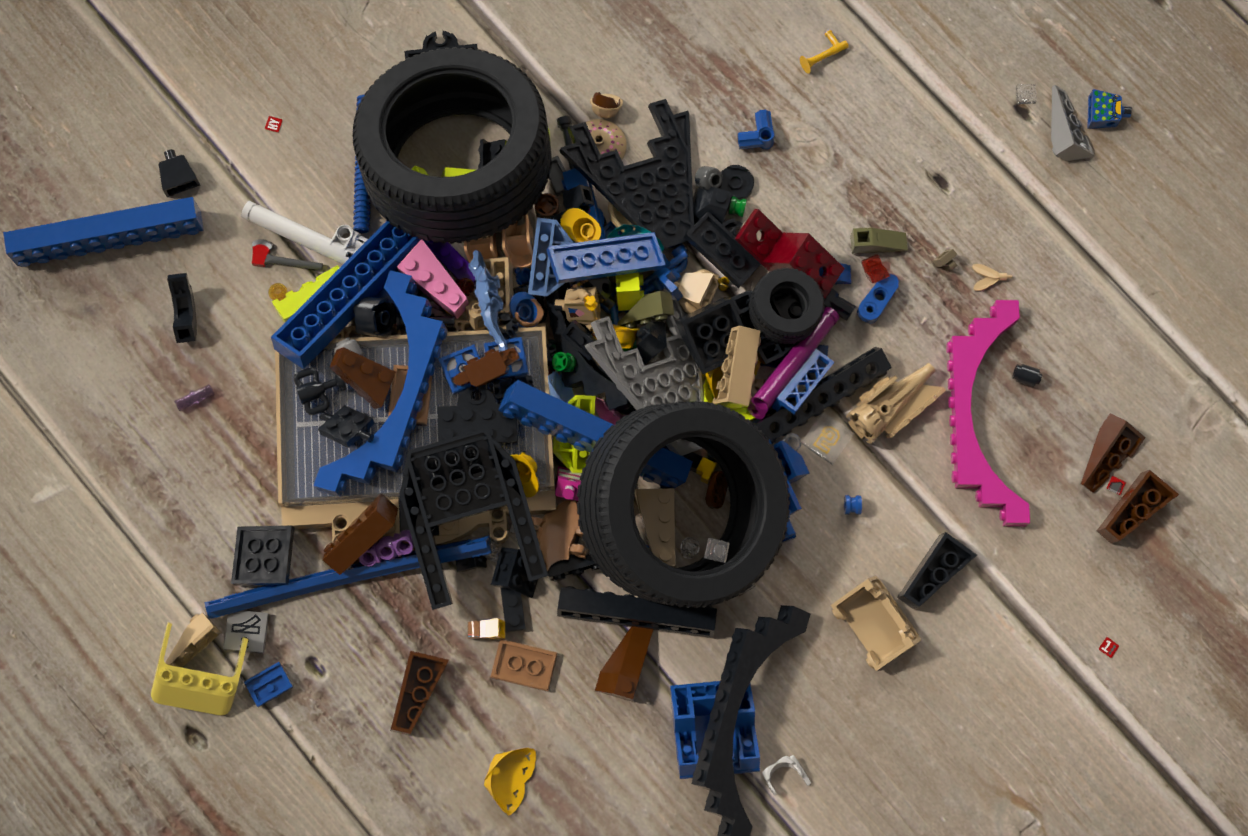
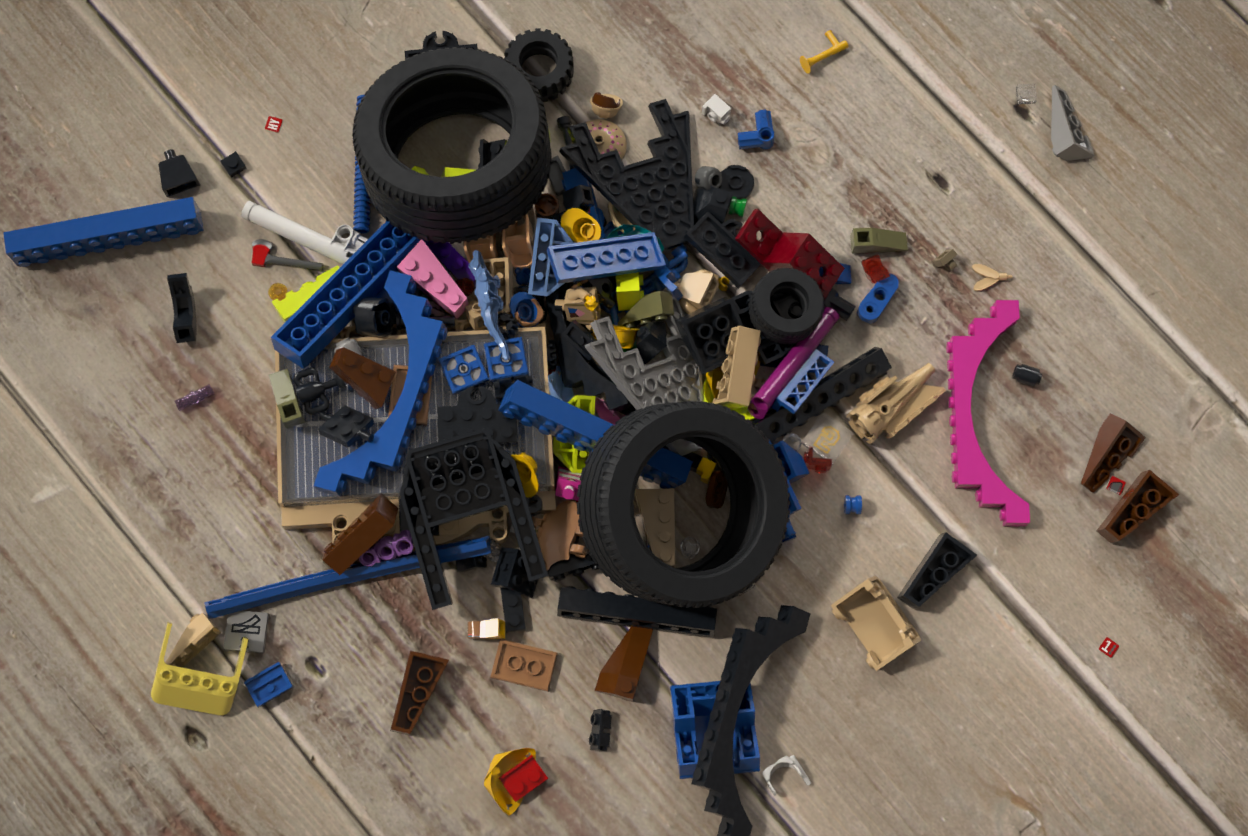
(233, 164): none -> black plate
(262, 555): black plate -> none
(286, 399): none -> olive slope
(487, 368): reddish brown hinge -> none
(523, 778): none -> red plate
(535, 508): none -> black wheel
(546, 44): none -> black tyre
(564, 362): green wheel -> none
(598, 738): none -> black hinge
(716, 110): none -> white brick
(717, 550): clear plate -> none
(820, 465): none -> clear red bracket
(1105, 110): blue torso -> none

